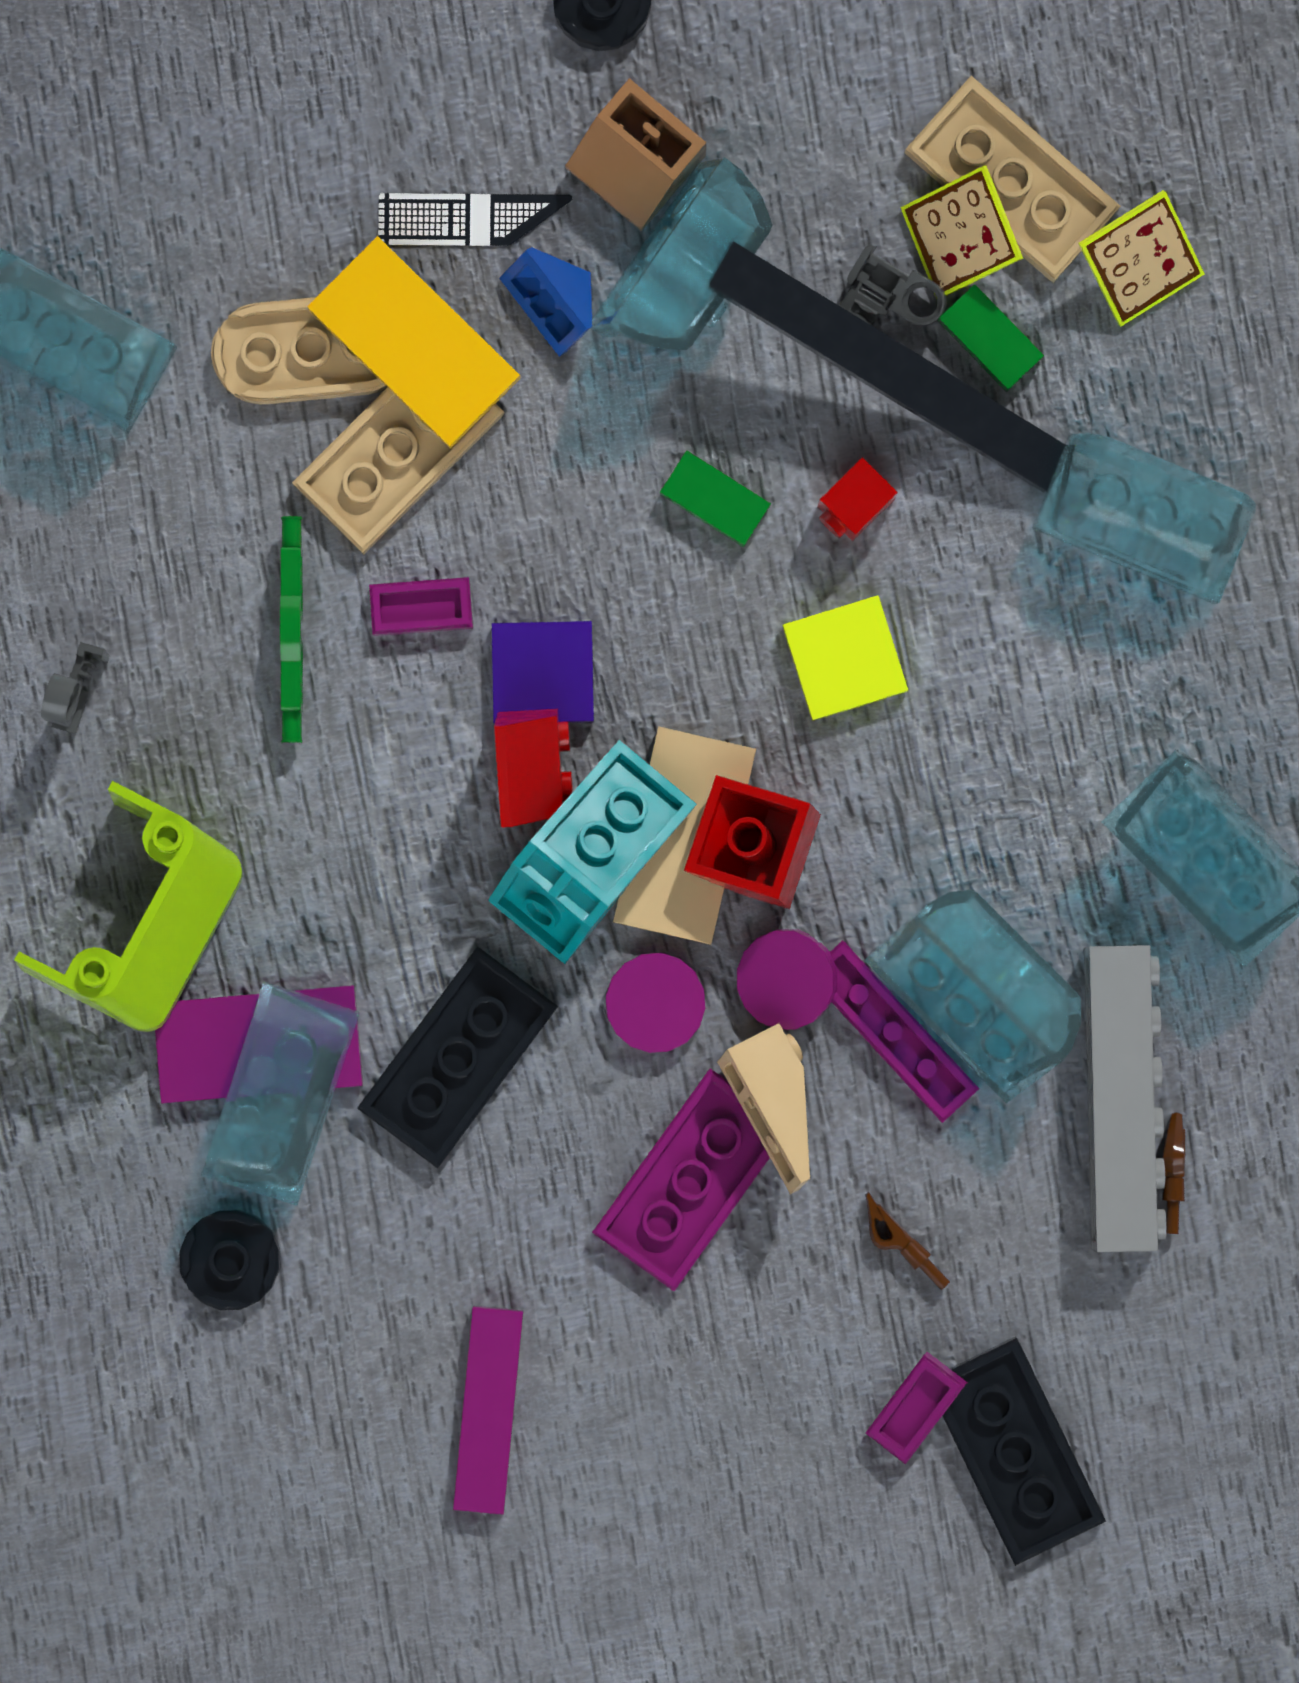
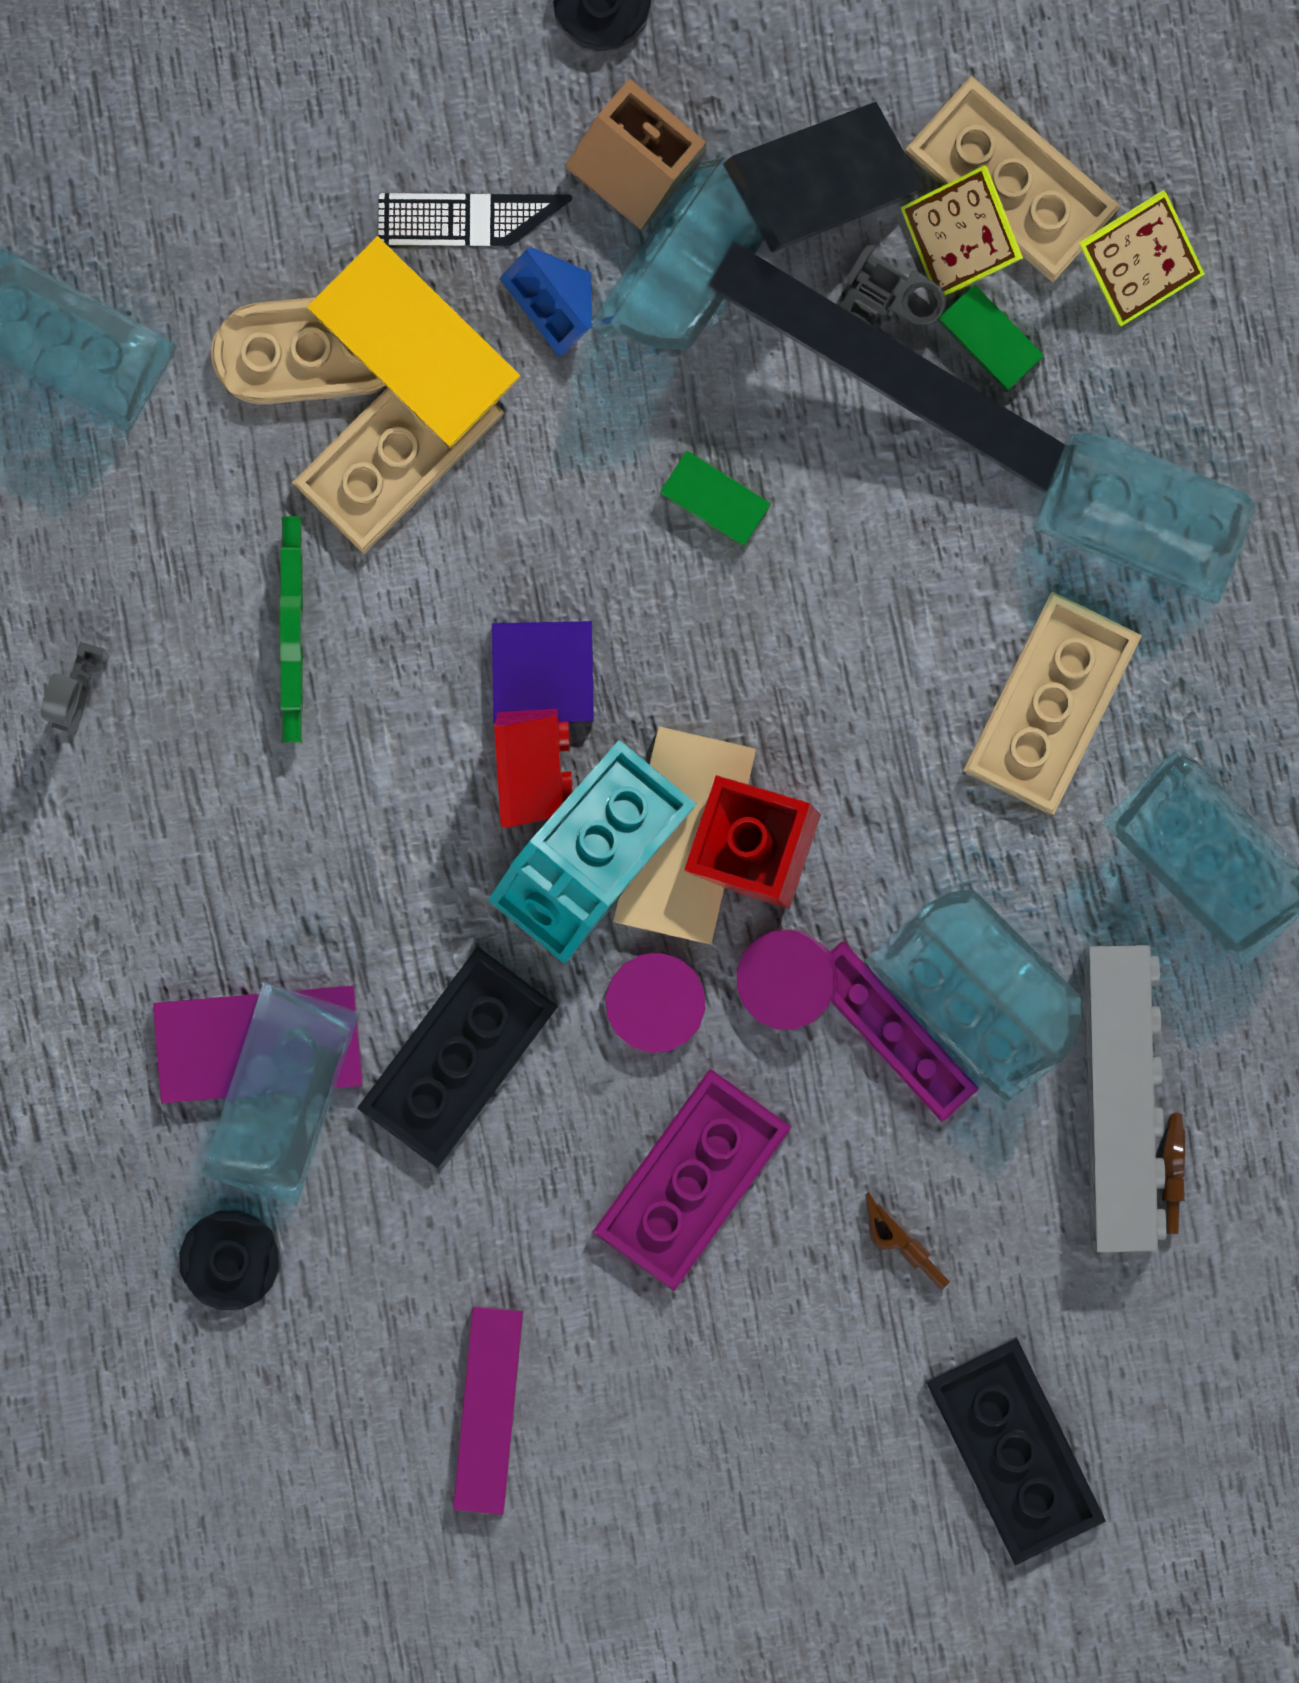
(173, 932): lime windscreen -> none
(421, 606): magenta tile -> none
(771, 1090): tan slope -> none
(823, 176): none -> black tile
(845, 658): neon yellow tile -> none
(855, 501): red brick -> none
(916, 1407): magenta tile -> none
(1052, 703): none -> tan tile

